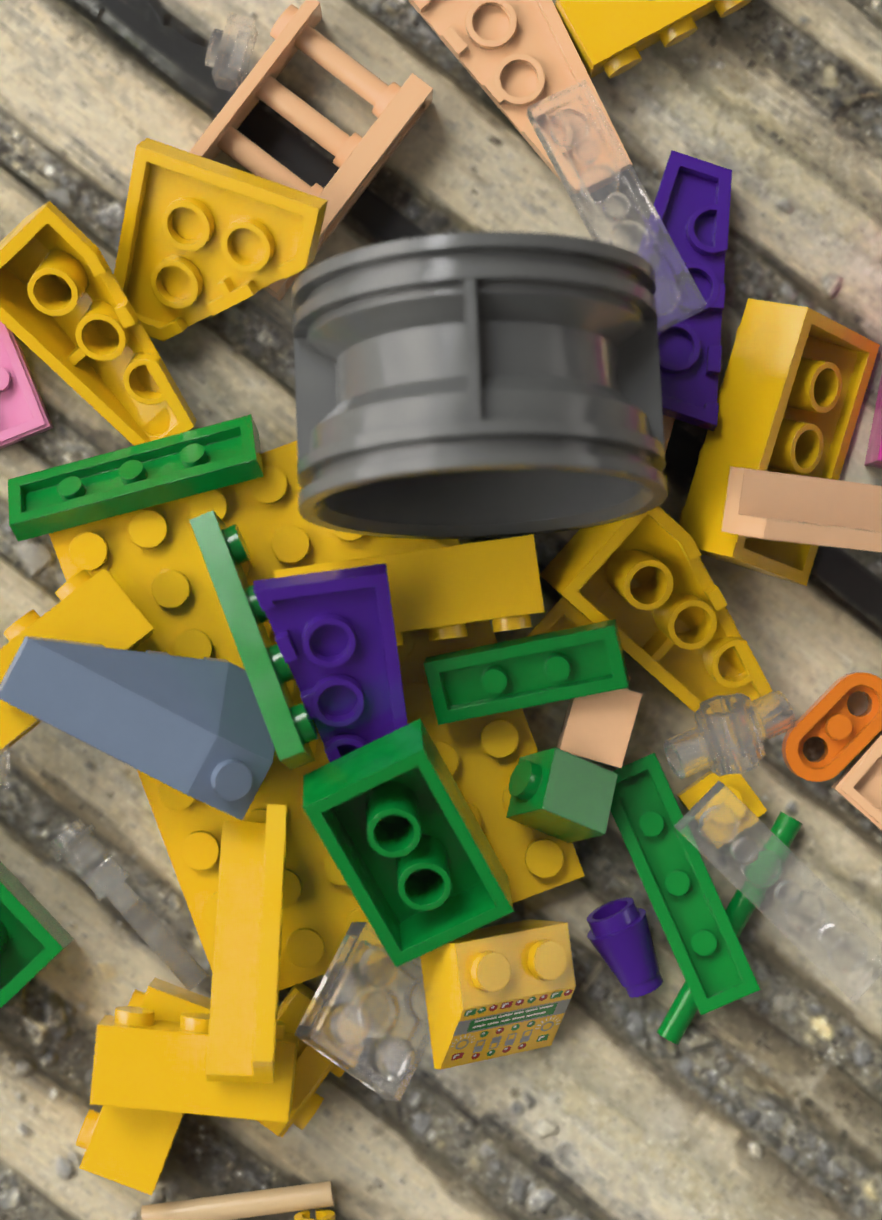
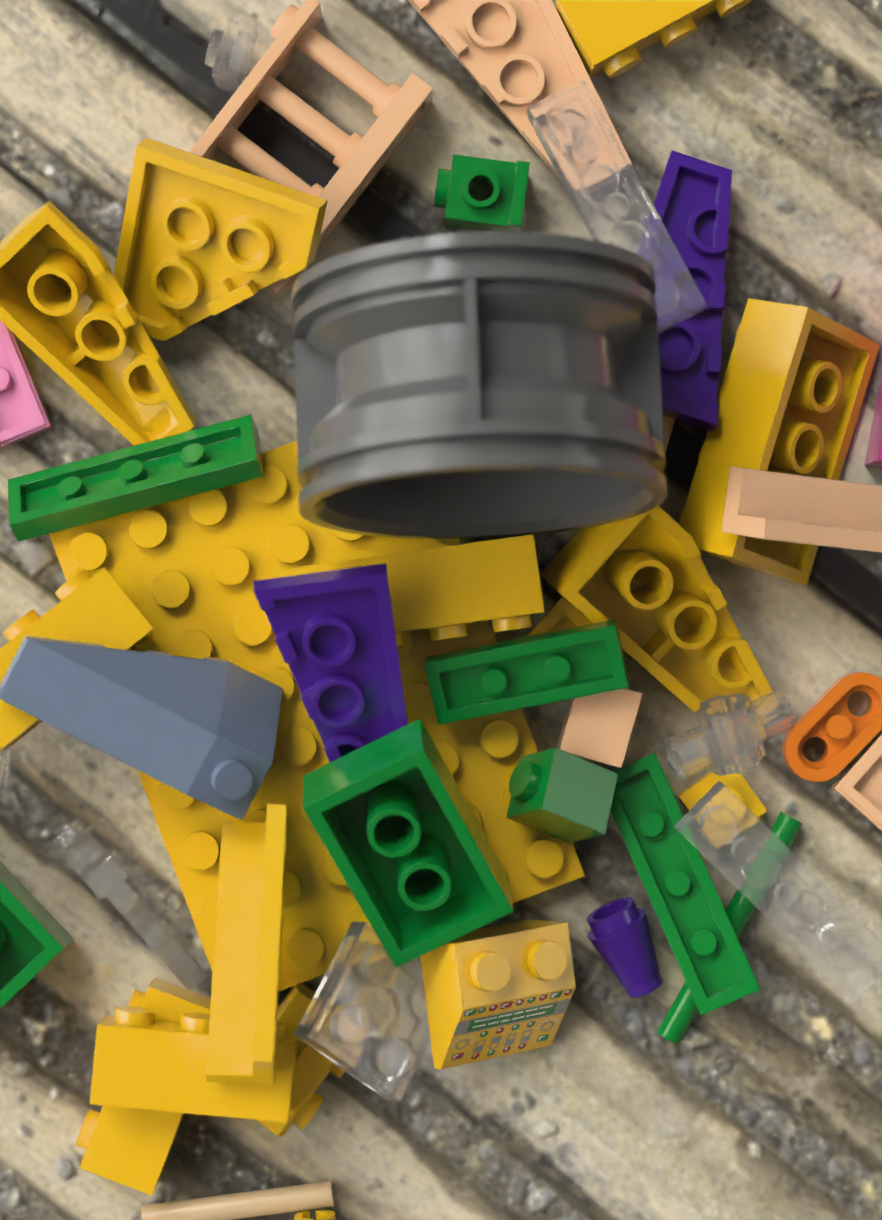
(264, 664): green plate -> none
(498, 213): none -> green brick

